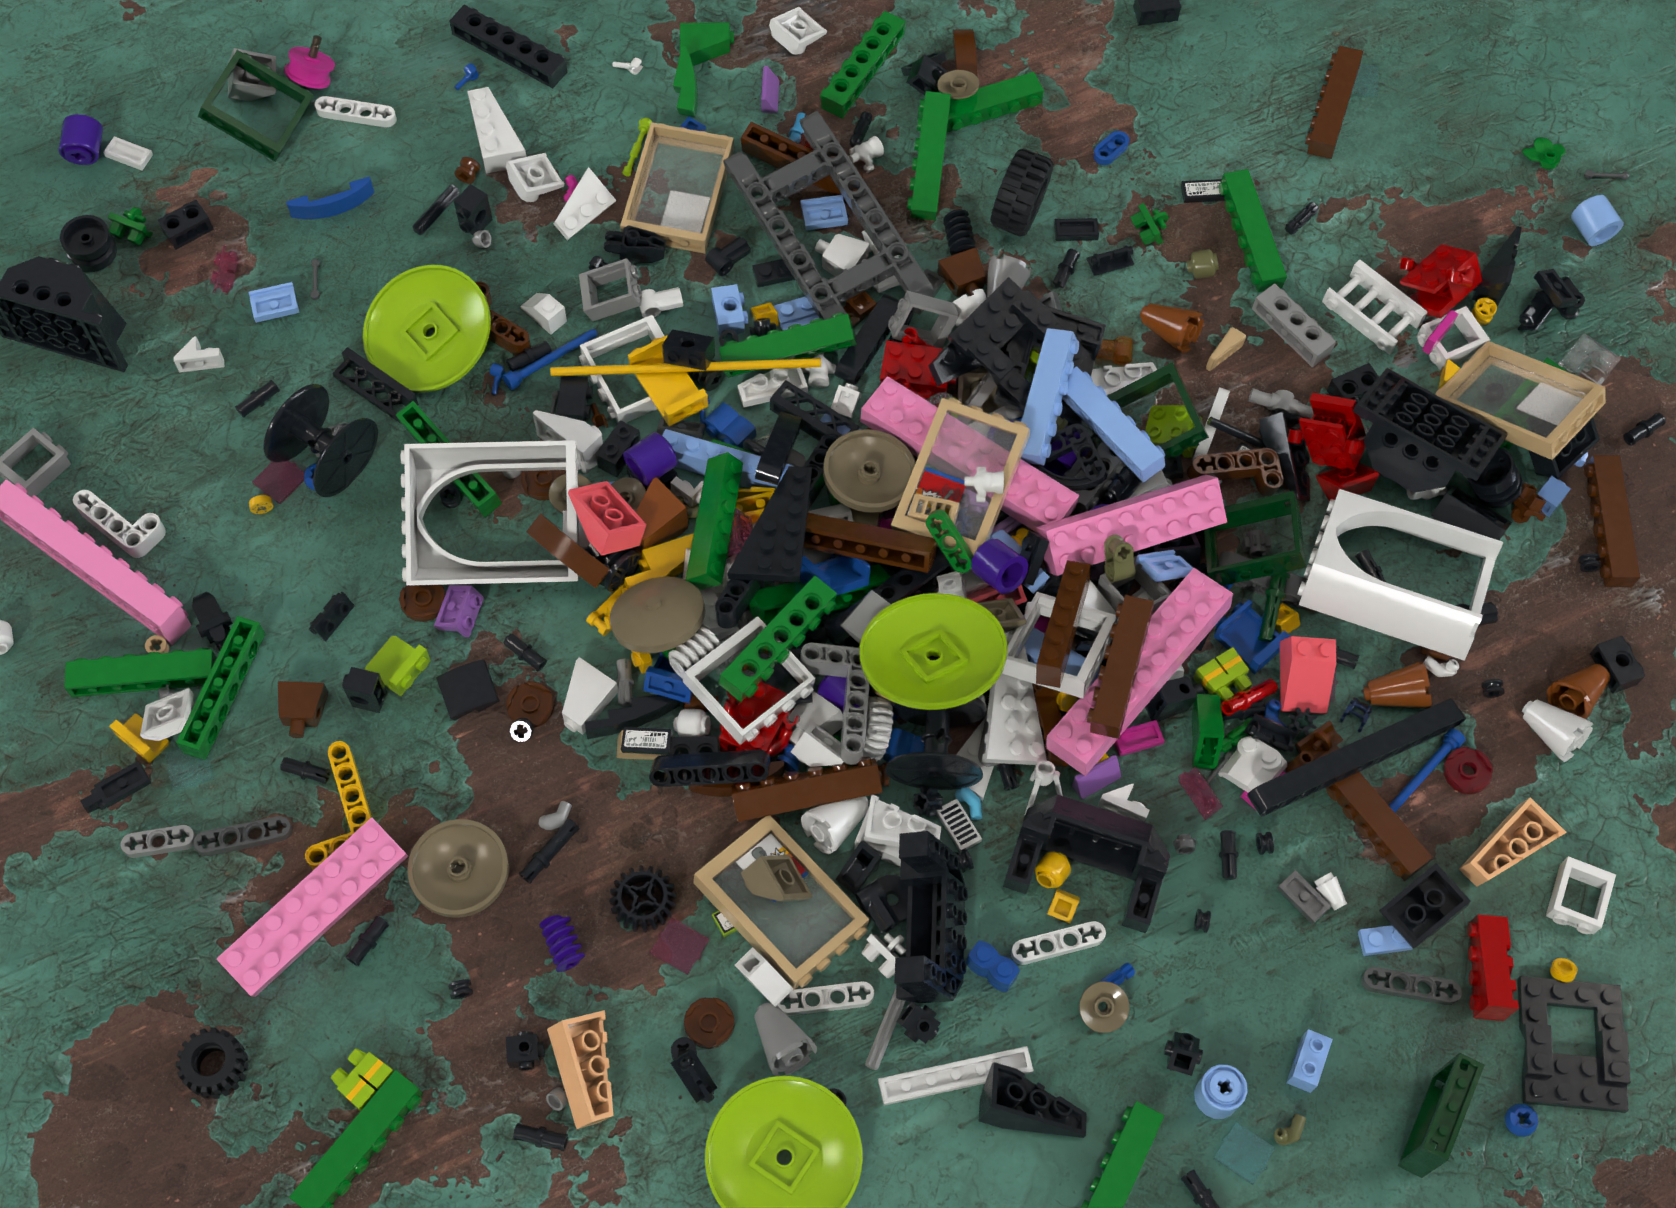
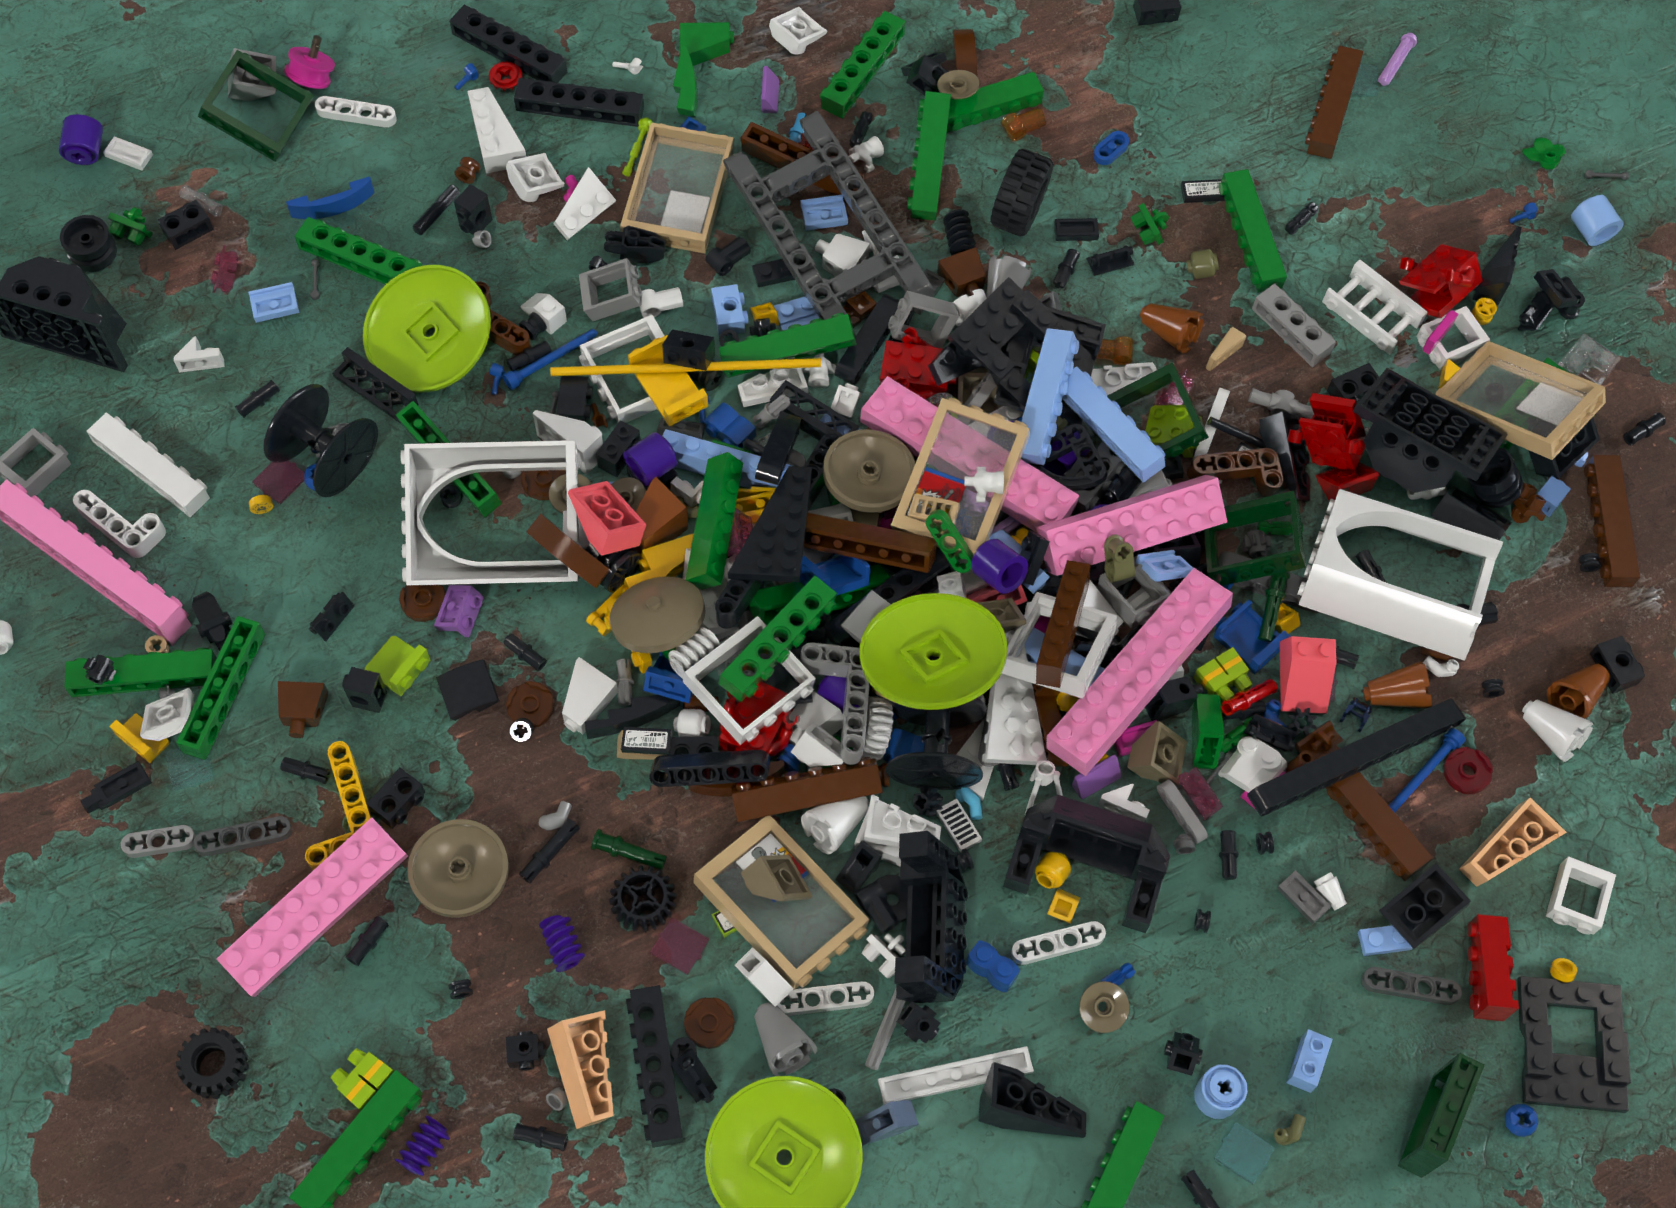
(99, 669): none -> black gear
(148, 464): none -> white brick
(210, 206): none -> clear pin
(327, 243): none -> green brick
(391, 794): none -> black brick
(423, 1146): none -> dark purple piece
(504, 69): none -> red gear
(533, 325): none -> black wheel
(579, 102): none -> black brick
(617, 846): none -> dark green pin
(669, 1131): none -> black brick
(771, 410): none -> light grey axle
(886, 1121): none -> sand blue slope
(1018, 125): none -> clear orange piece
(1121, 667): reddish brown brick -> none
(1158, 754): none -> dark tan slope
(1170, 396): none -> clear pink hinge
(1181, 811): none -> light grey beam
(1276, 527): none -> green axle
(1408, 41): none -> lavender axle
(1530, 213): none -> blue hand

